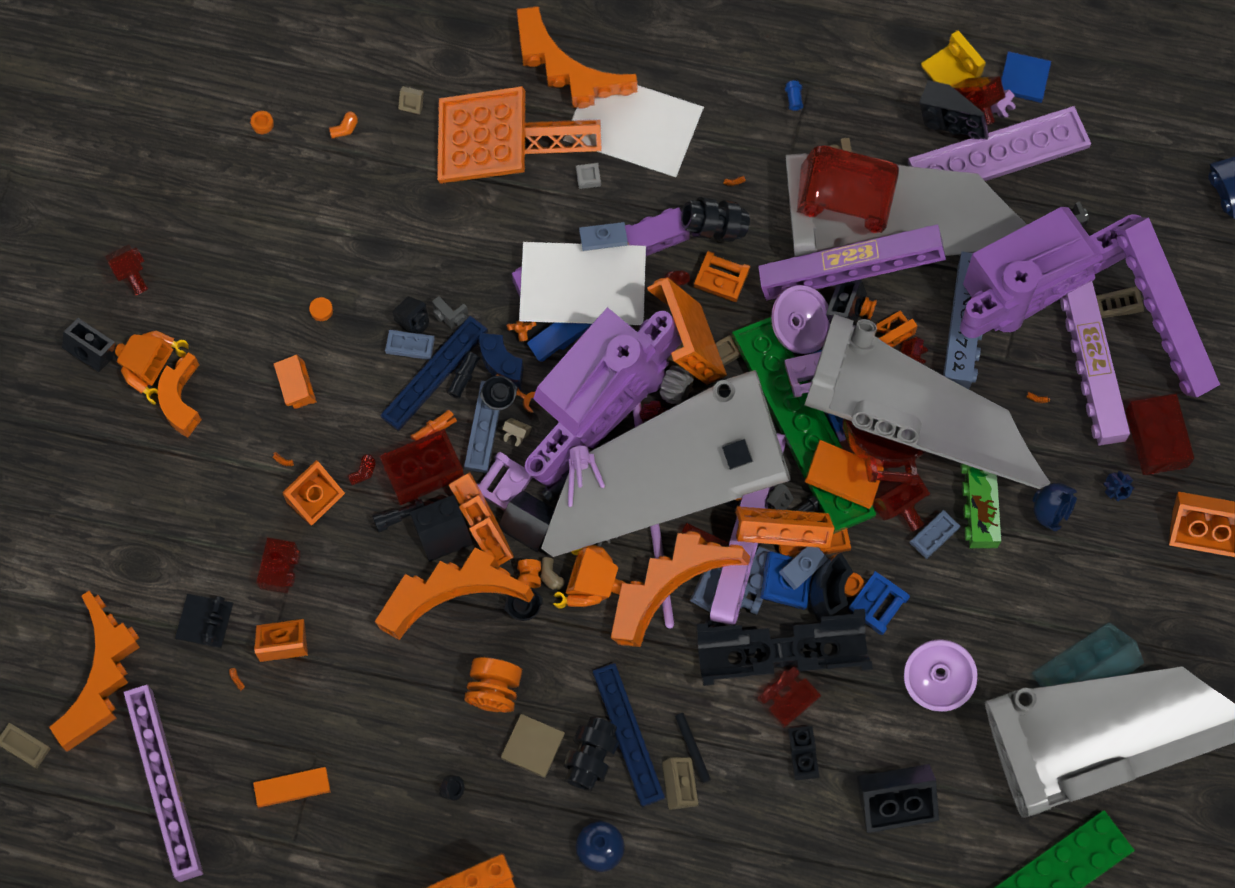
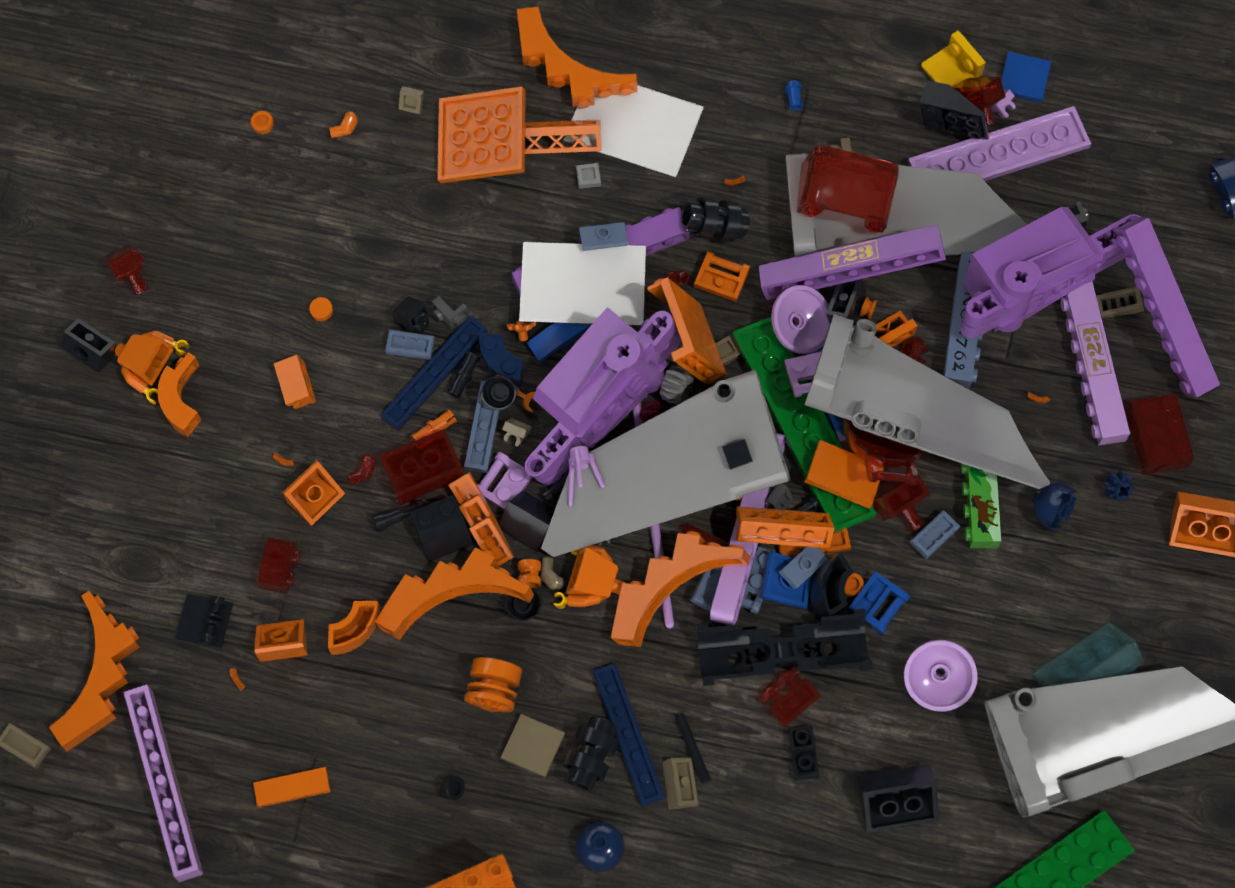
(354, 629): none -> orange brick

